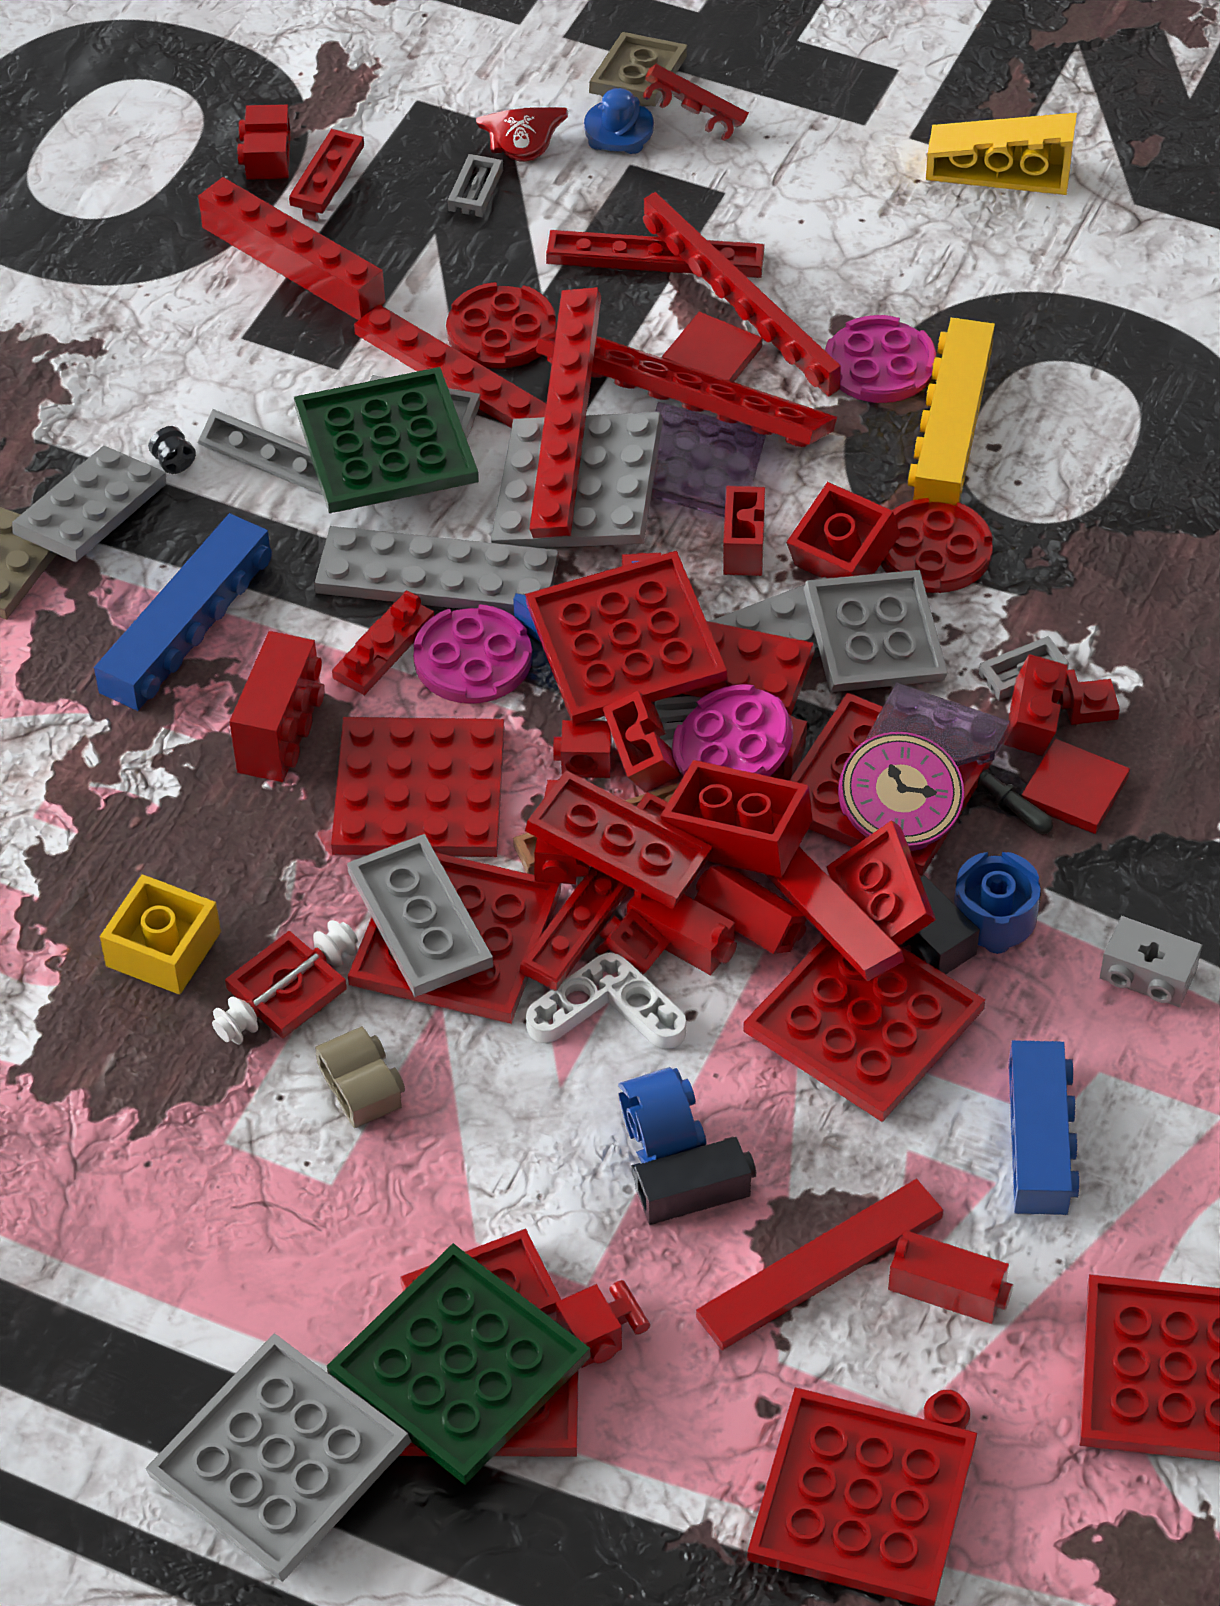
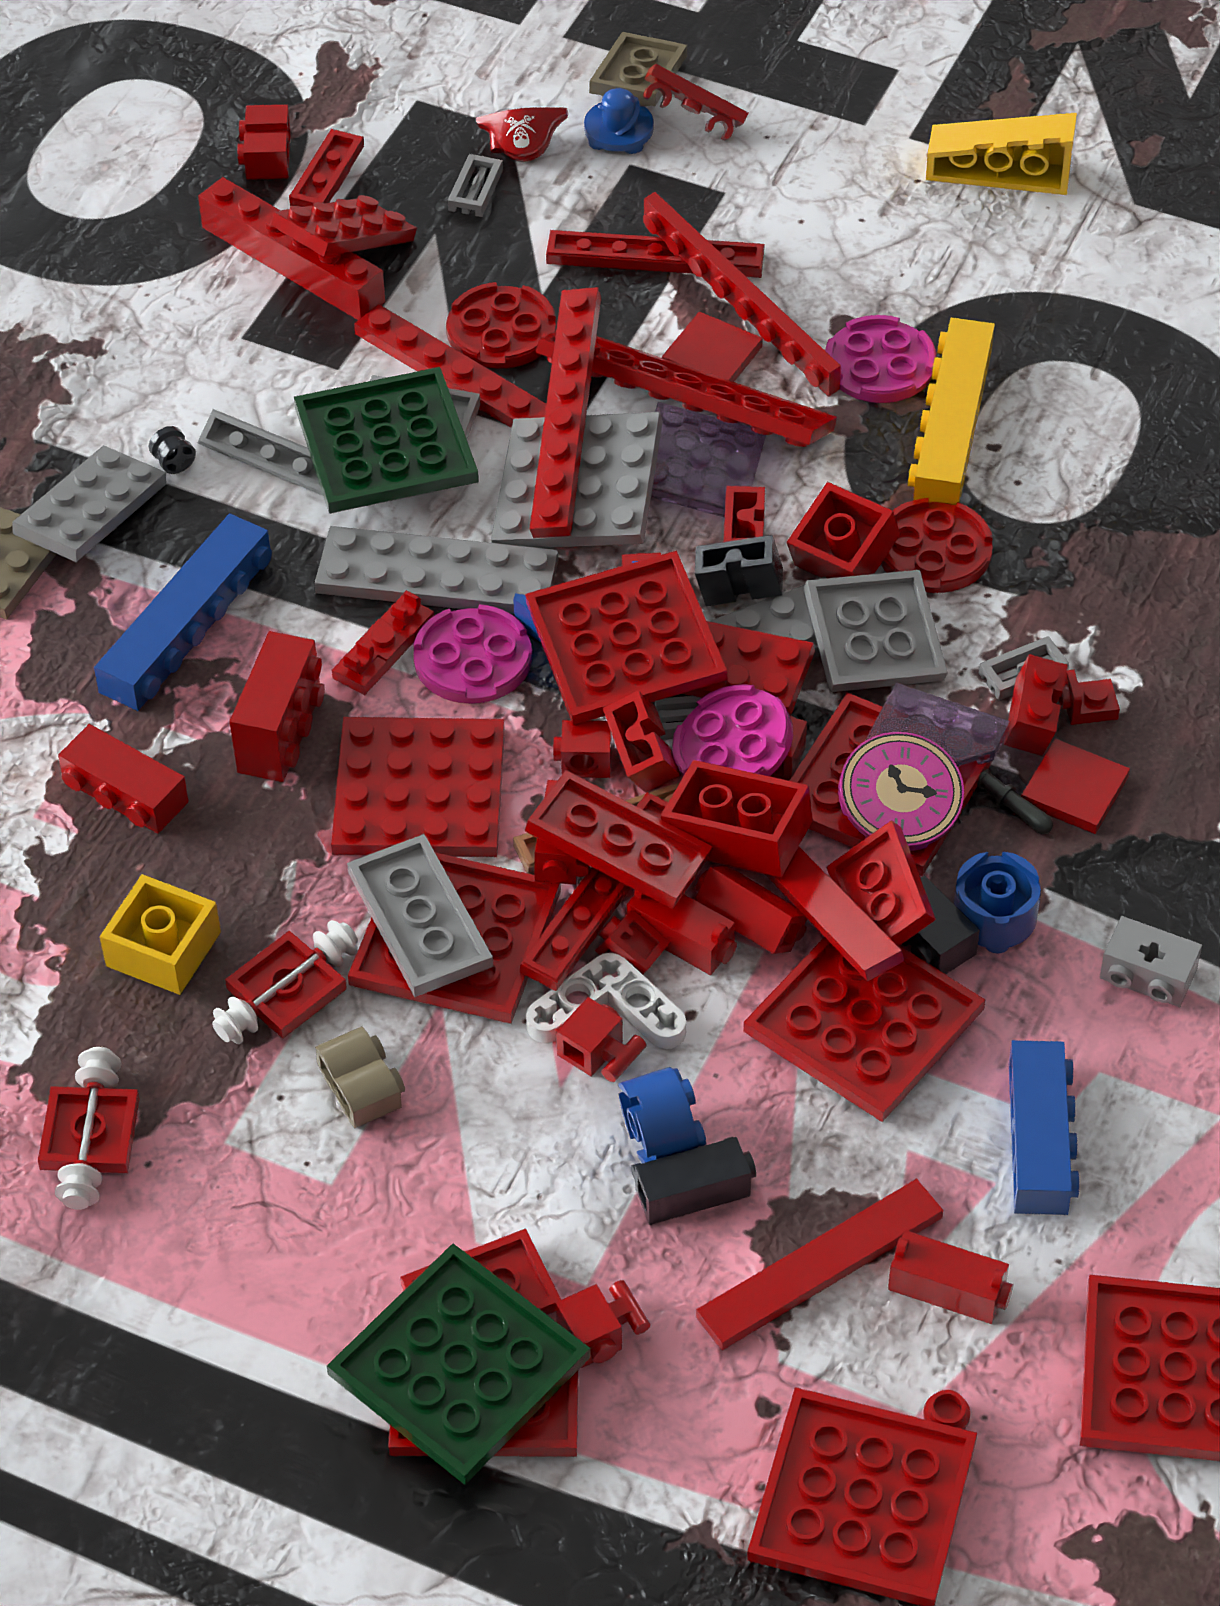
(88, 1129): none -> red plate
(123, 779): none -> red brick
(278, 1456): light grey plate -> none
(344, 226): none -> red plate
(596, 1036): none -> red brick
(738, 569): none -> black brick

